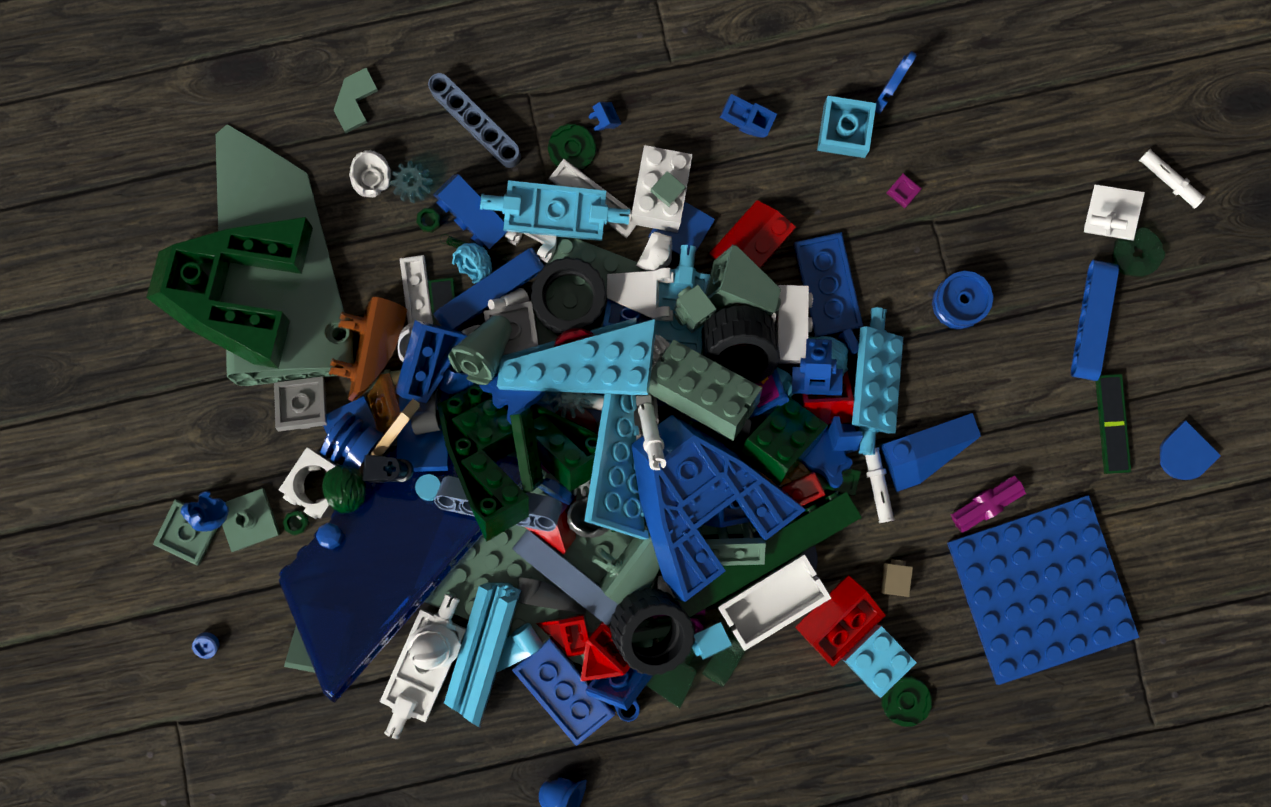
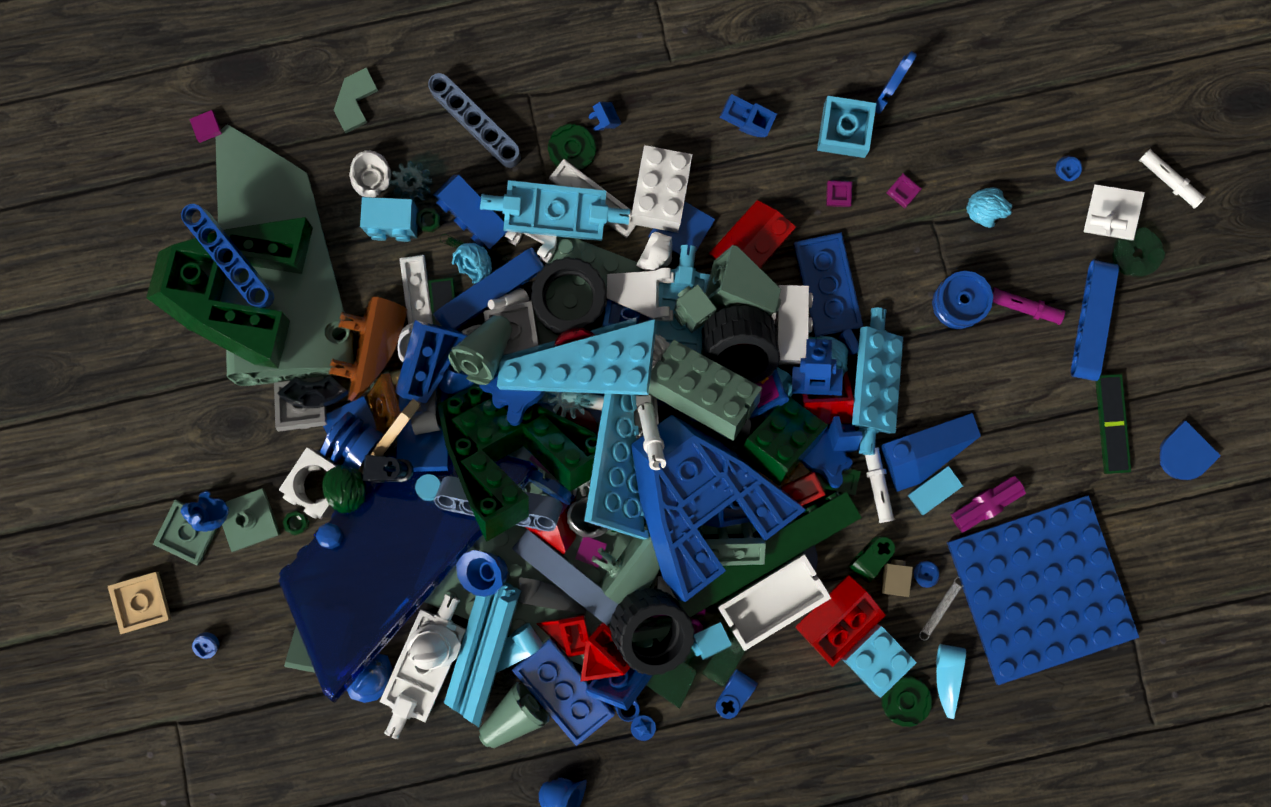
(139, 602): none -> tan plate
(205, 126): none -> magenta tile
(219, 248): none -> blue beam
(312, 394): none -> black tile
(372, 681): none -> blue piece
(389, 218): none -> medium azure brick
(482, 572): none -> blue piece
(513, 717): none -> sand green cone
(527, 449): dark green tile -> none
(589, 548): none -> magenta tile
(643, 727): none -> blue tile
(668, 189): sand green tile -> none
(738, 690): none -> blue piece
(839, 193): none -> magenta tile
(870, 561): none -> dark green piece
(926, 574): none -> blue tile
(930, 631): none -> white piece
(935, 490): none -> medium azure tile
(950, 669): none -> medium azure piece
(987, 206): none -> medium azure hair
(1028, 306): none -> magenta pin
(1068, 168): none -> blue tile

